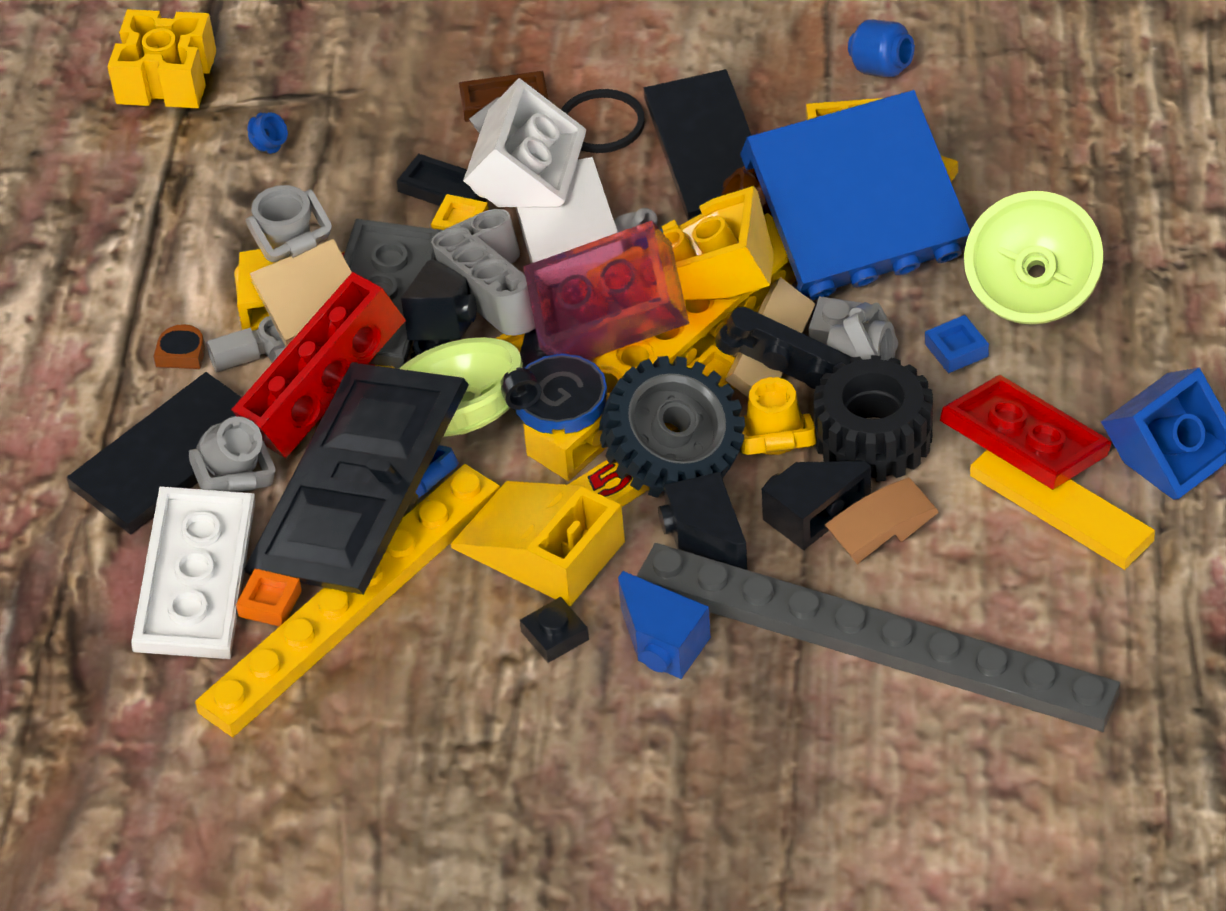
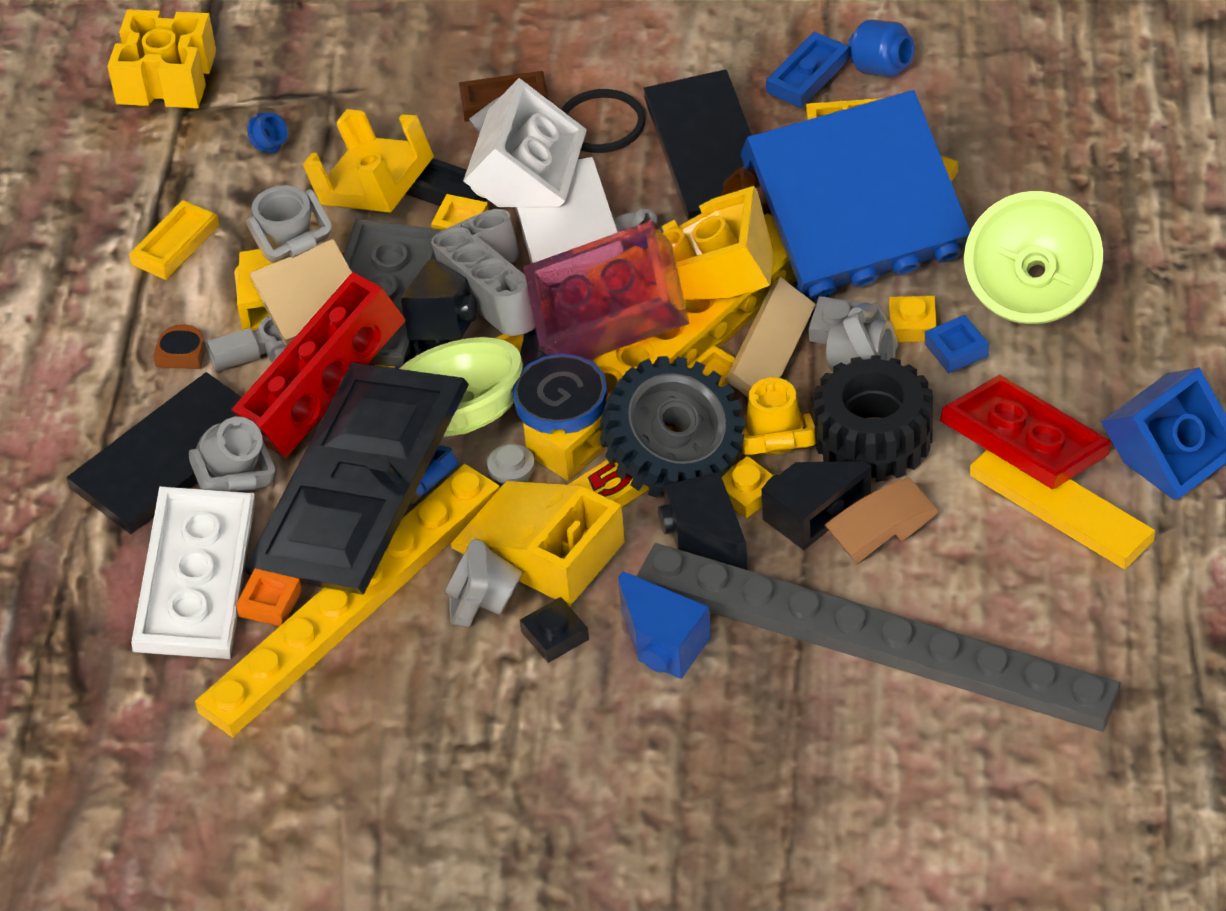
(174, 239): none -> yellow tile
(373, 170): none -> yellow panel
(480, 581): none -> light grey piece
(510, 463): none -> light grey plate
(525, 397): black hinge -> none
(744, 486): none -> yellow plate
(778, 346): black plate -> none
(807, 69): none -> blue plate
(912, 317): none -> yellow plate

